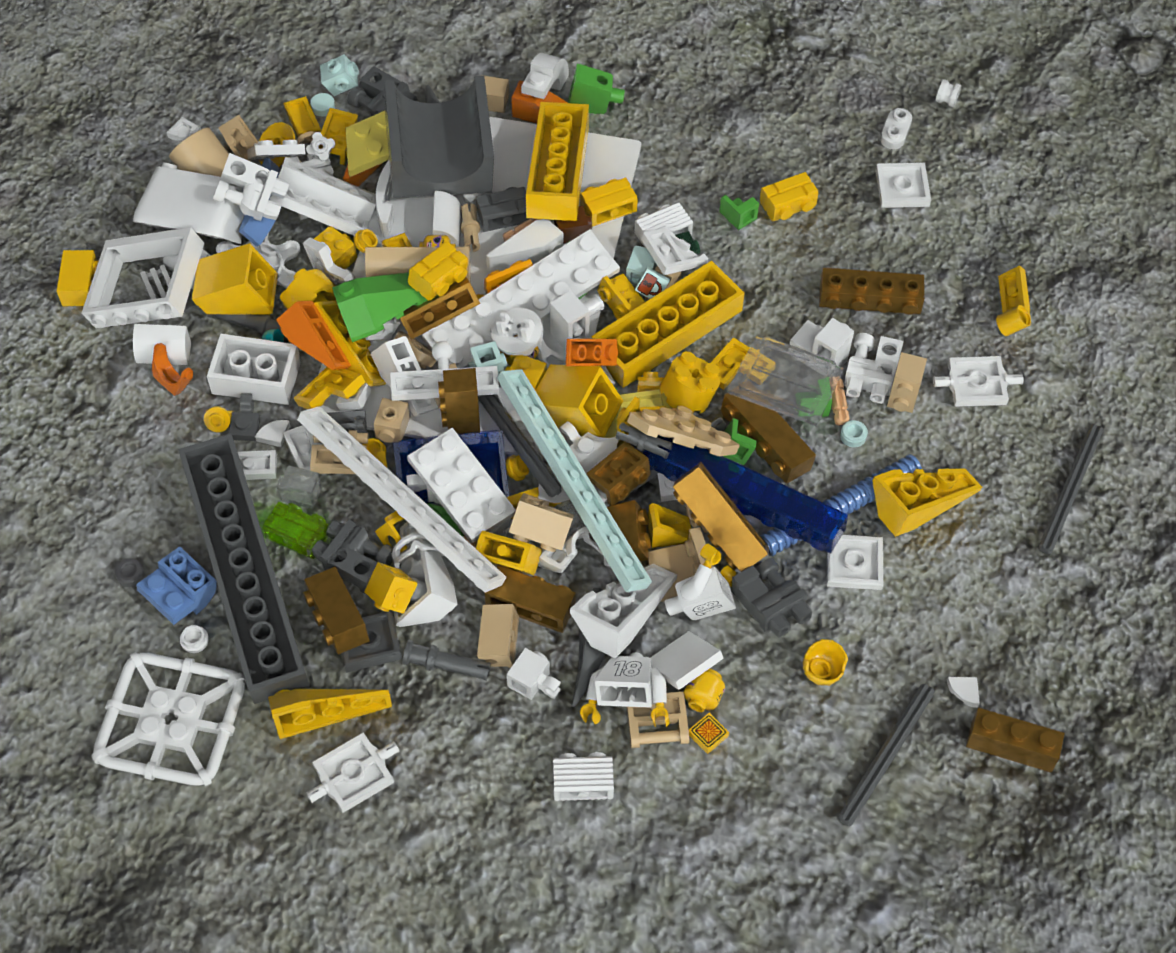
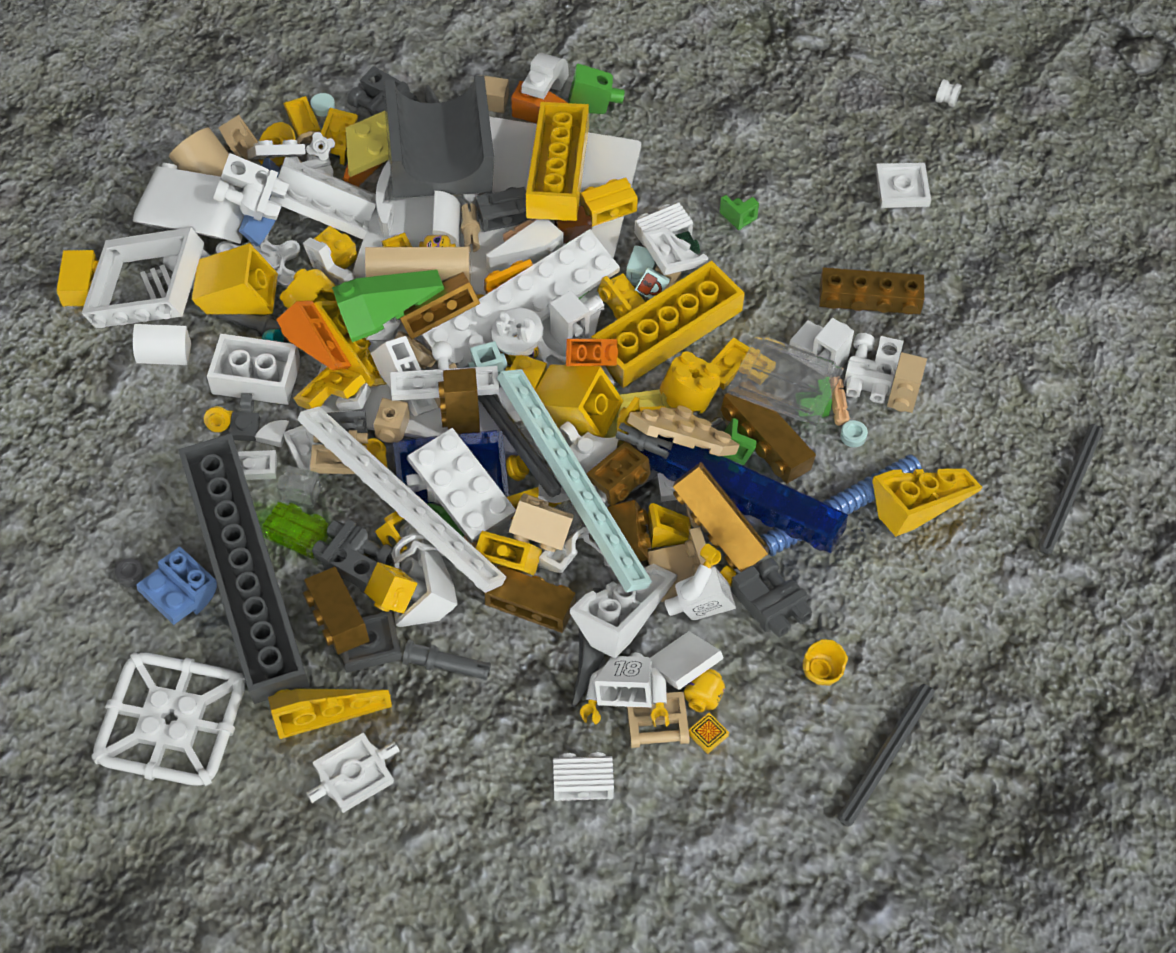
(161, 365): orange helmet -> none
(182, 129): white tile -> none
(194, 639): white plate -> none
(339, 75): light aqua brick -> none
(364, 239): yellow plate -> none
(438, 271): yellow brick -> none
(498, 635): tan hinge -> none
(531, 674): white brick -> none
(649, 381): yellow plate -> none
(789, 197): yellow brick -> none
(856, 563): white tile -> none
(896, 128): white plate -> none
(965, 689): white tile -> none
(978, 381): white plate -> none
(1014, 302): yellow plate -> none
(1015, 740): pearl gold brick -> none

